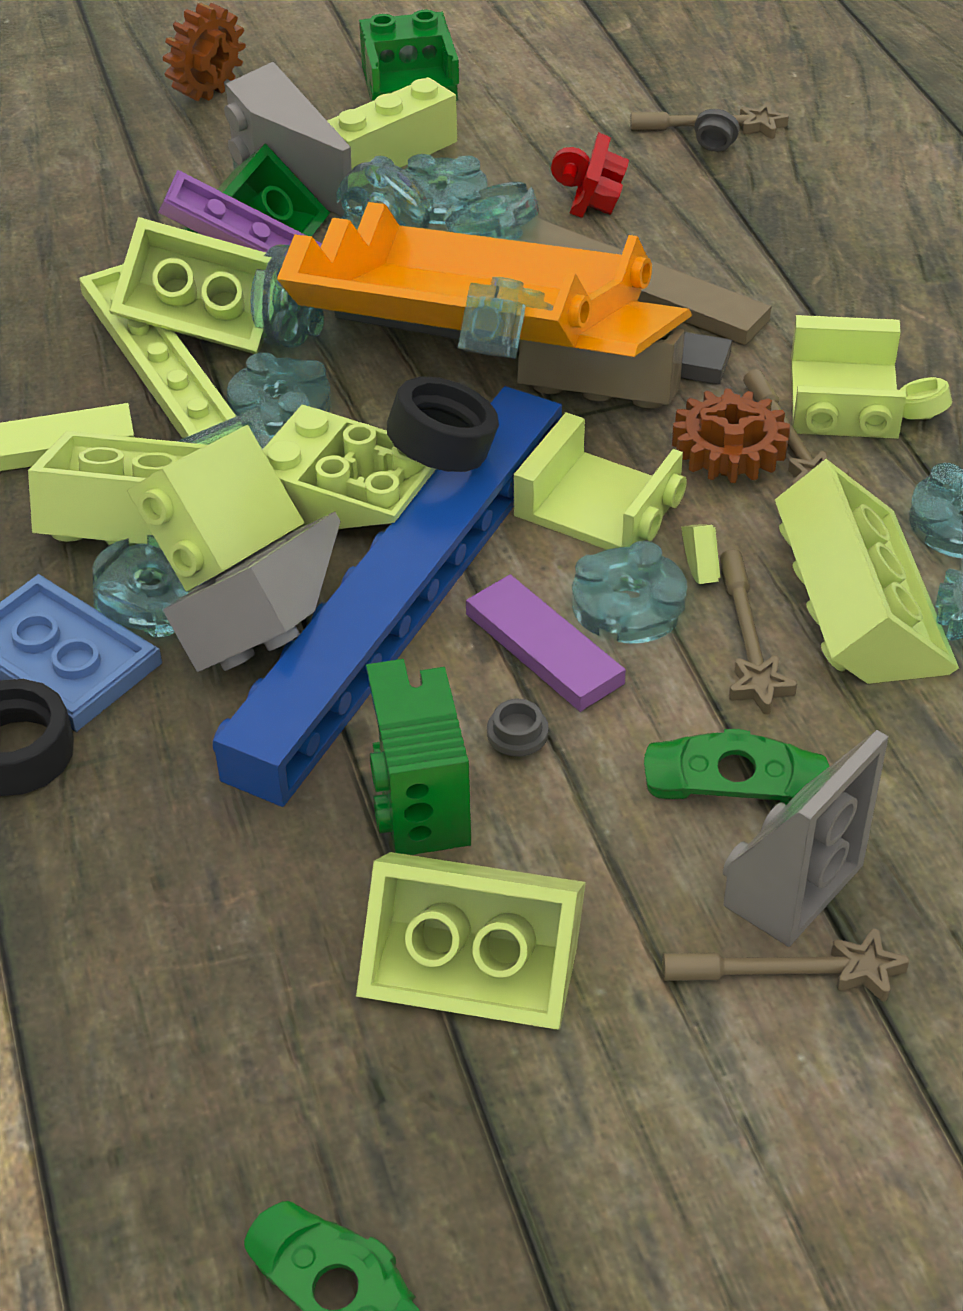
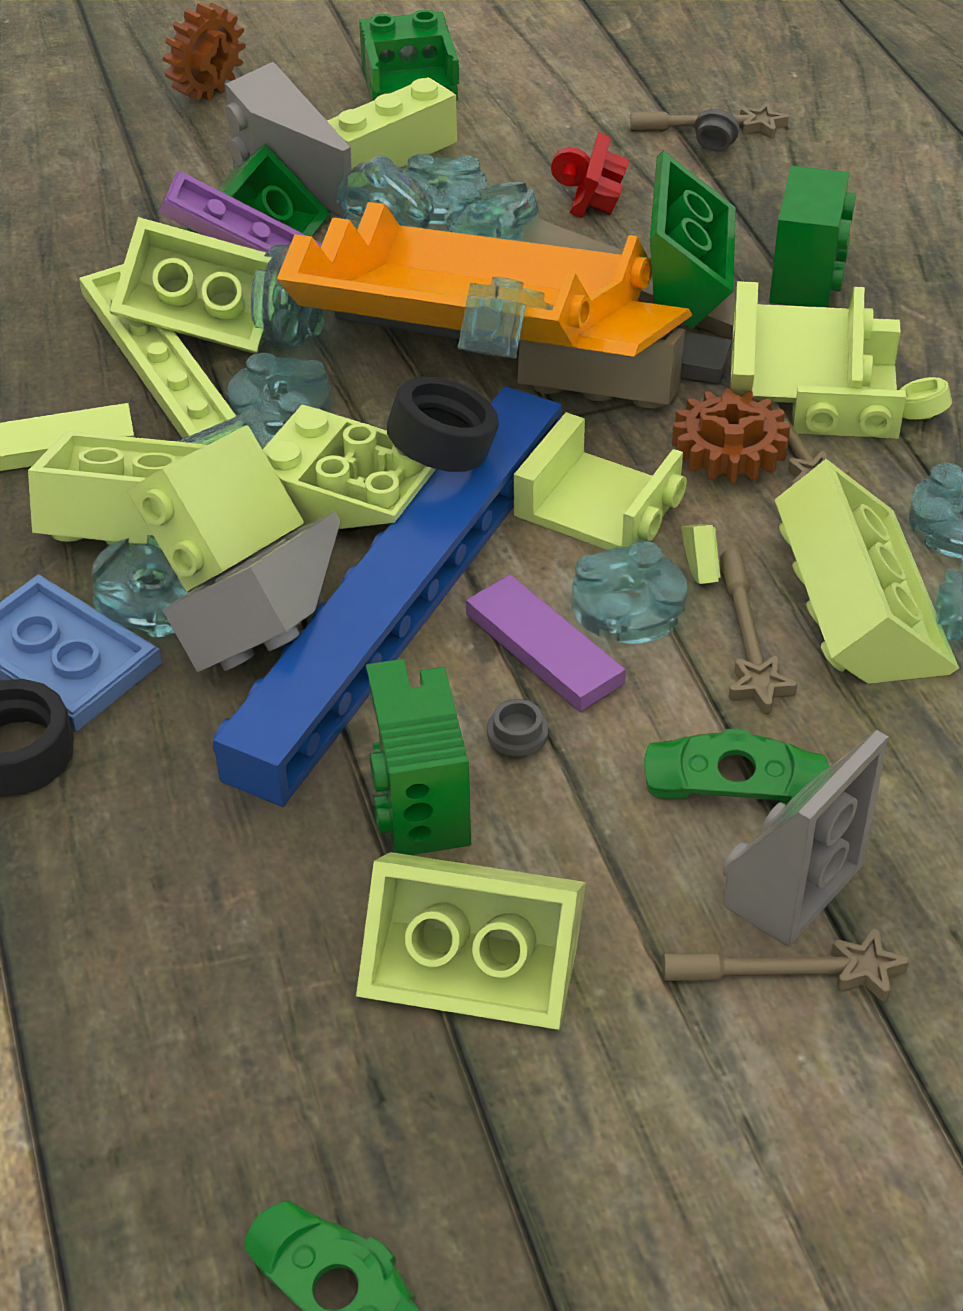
(690, 241): none -> green slope
(797, 346): none -> yellowish green panel
(812, 237): none -> green brick

